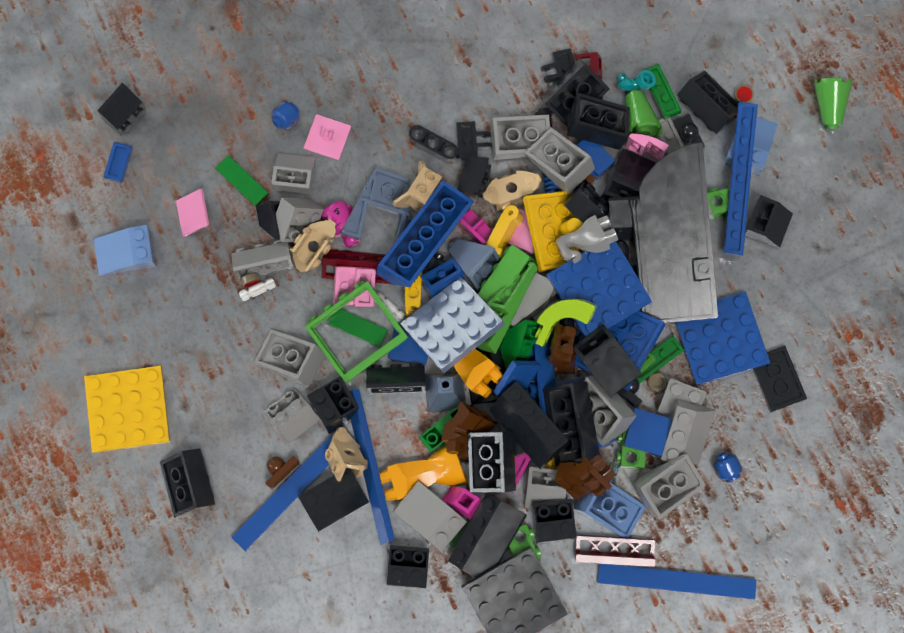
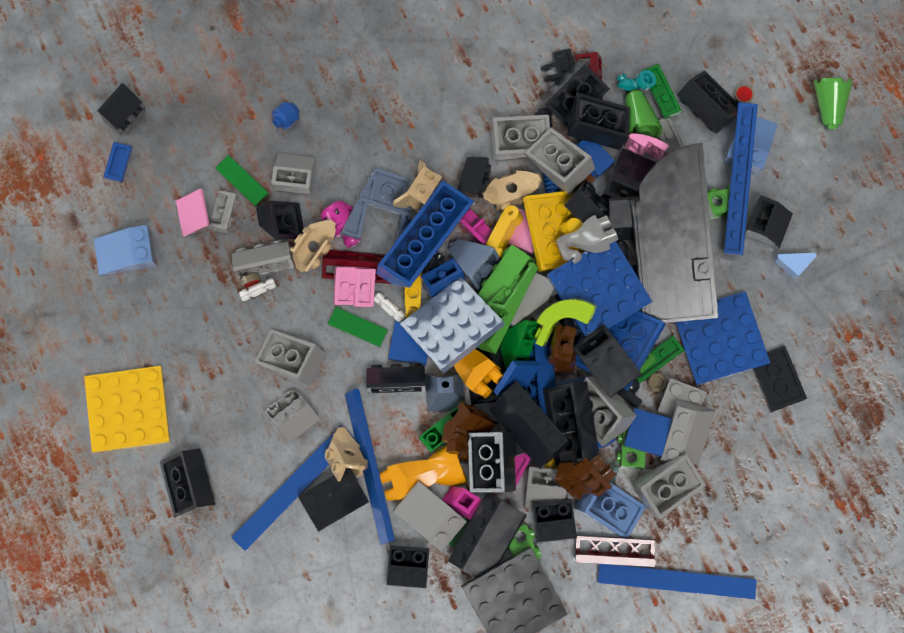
(223, 211): none -> light grey hinge
(279, 469): reddish brown tile -> none
(295, 215): light grey slope -> none
(327, 137): bright pink piece -> none
(330, 310): bright green window -> none
(333, 404): black slope -> none
(428, 137): black beam -> none
(467, 140): black hinge -> none
(687, 130): black tile -> none
(727, 467): blue head -> none
(794, 263): none -> light blue slope

